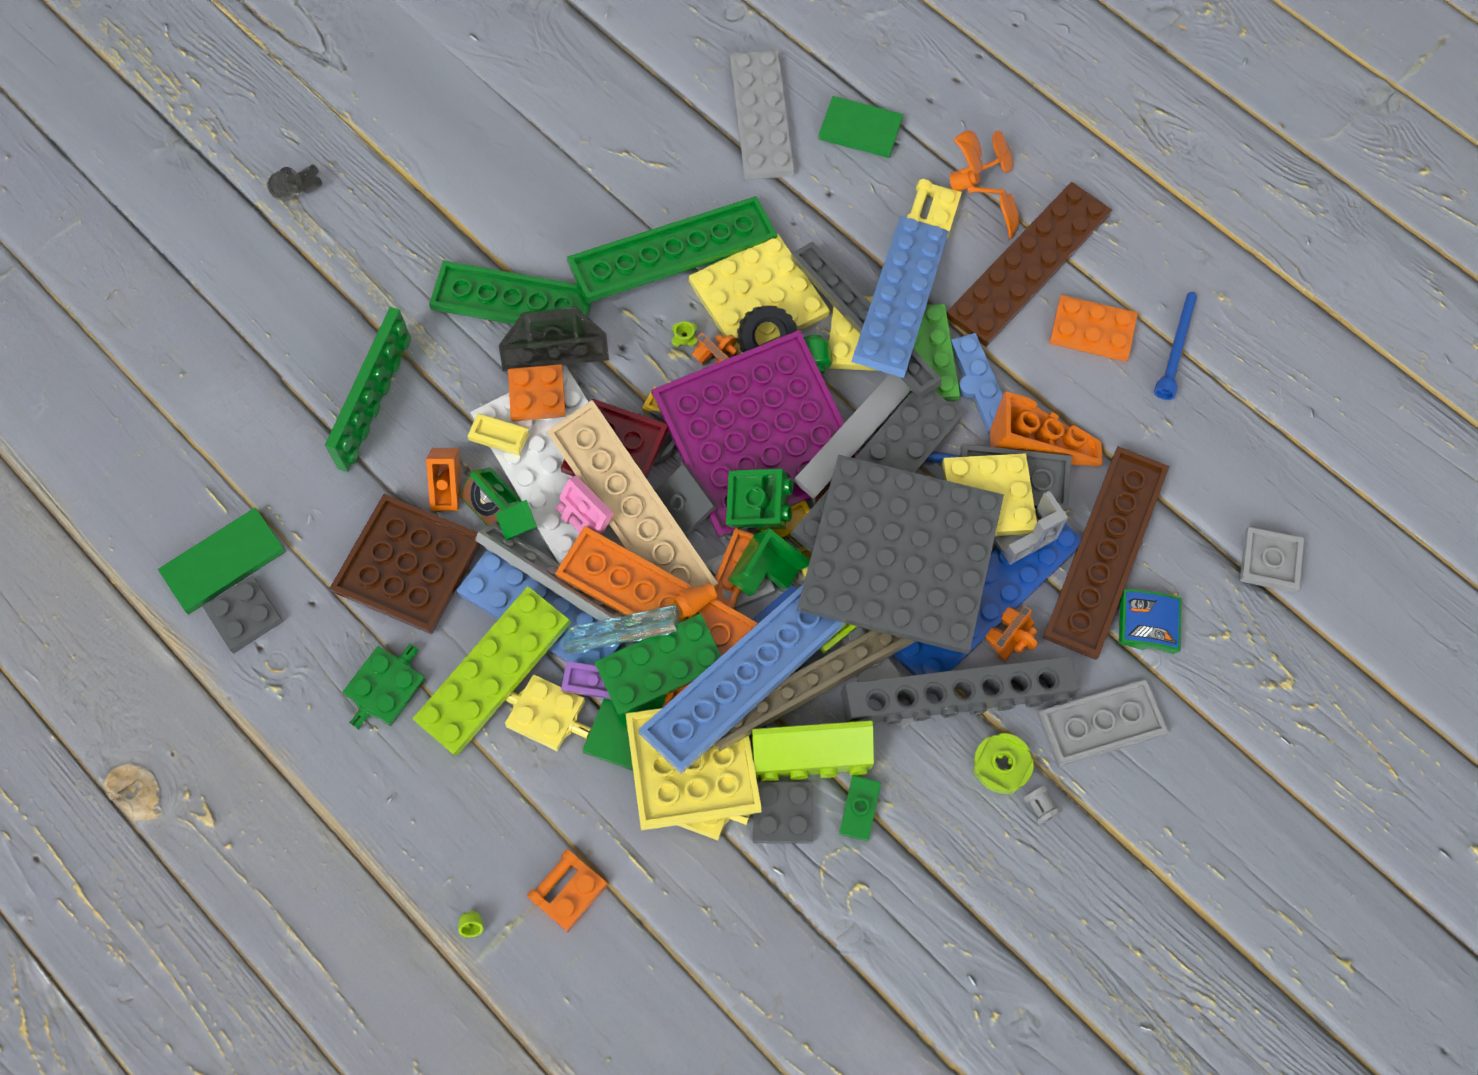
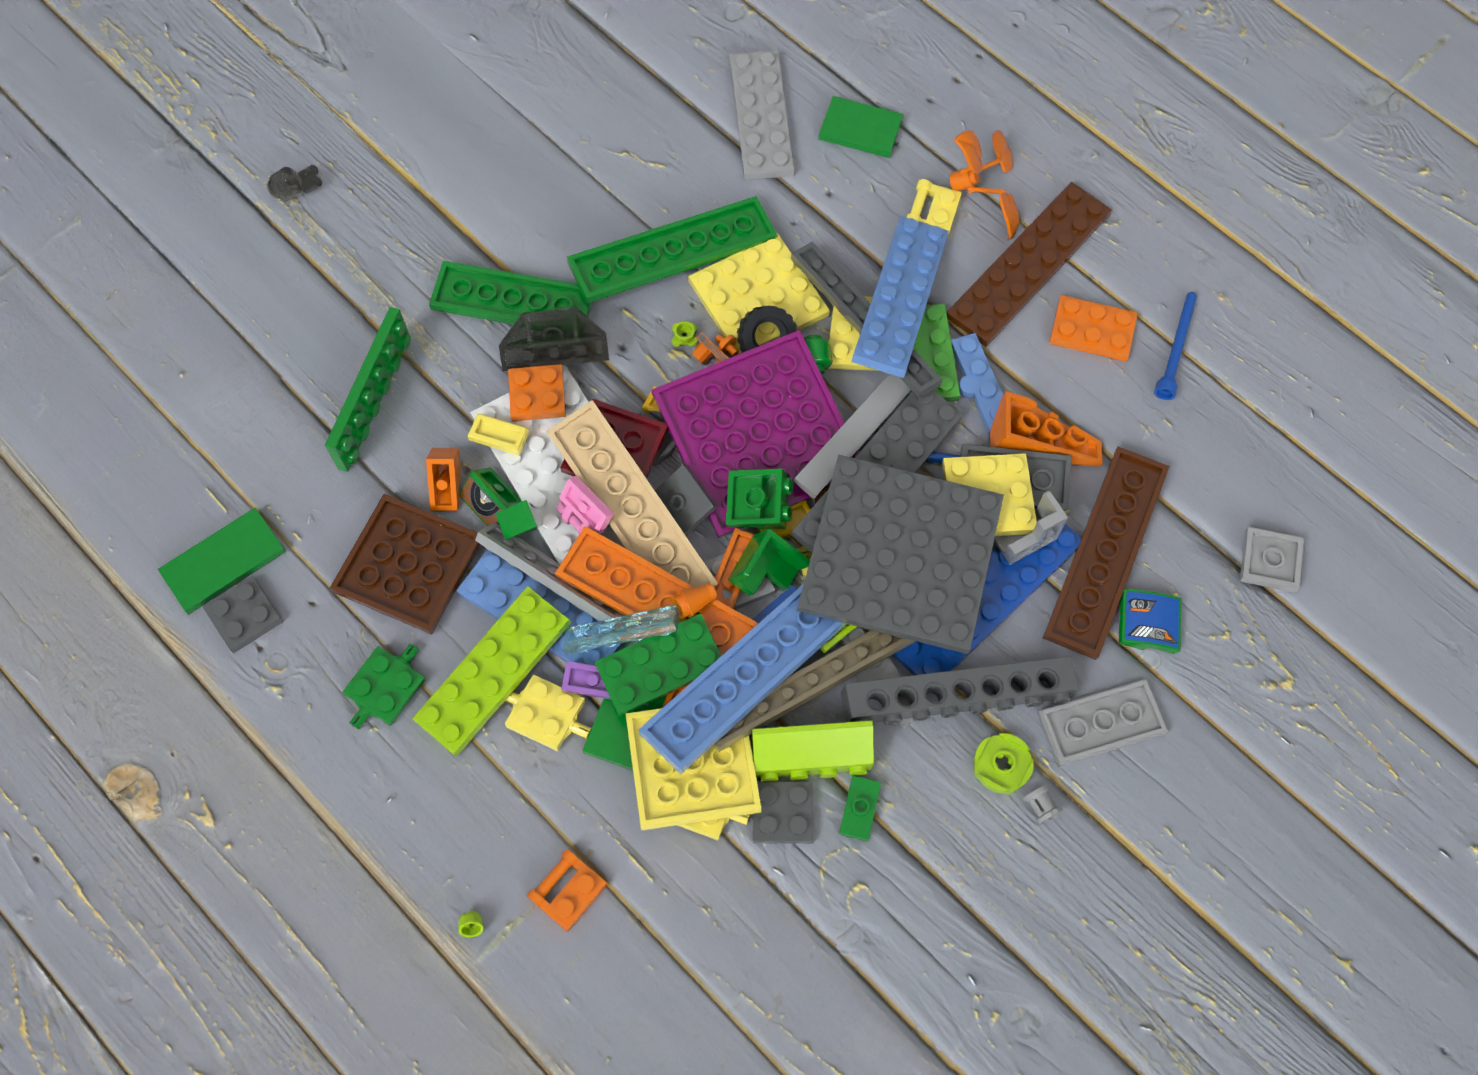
(1016, 637): orange hips -> none

